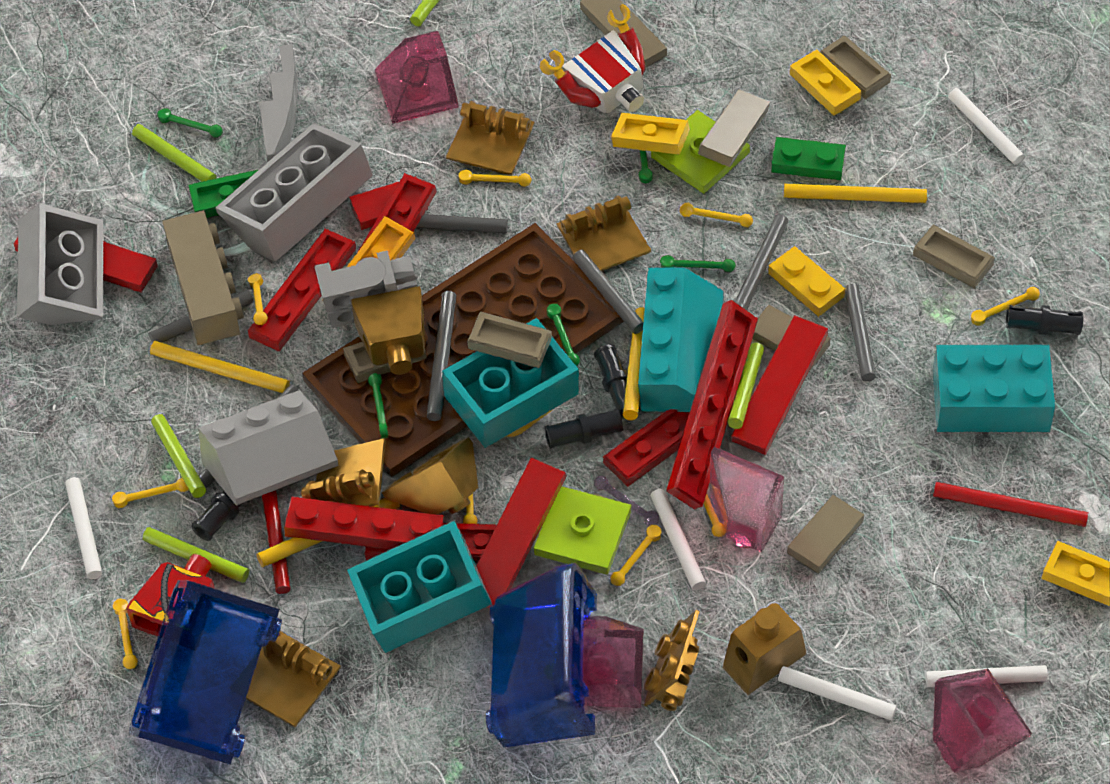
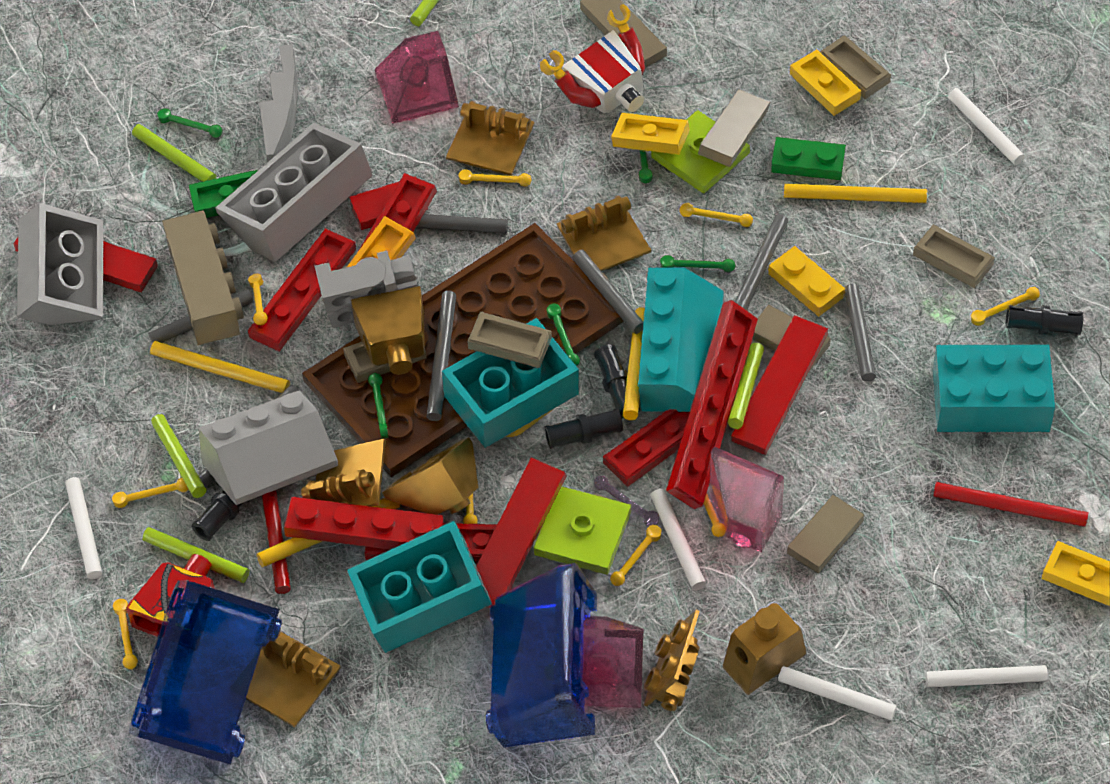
(974, 720): clear pink slope -> none

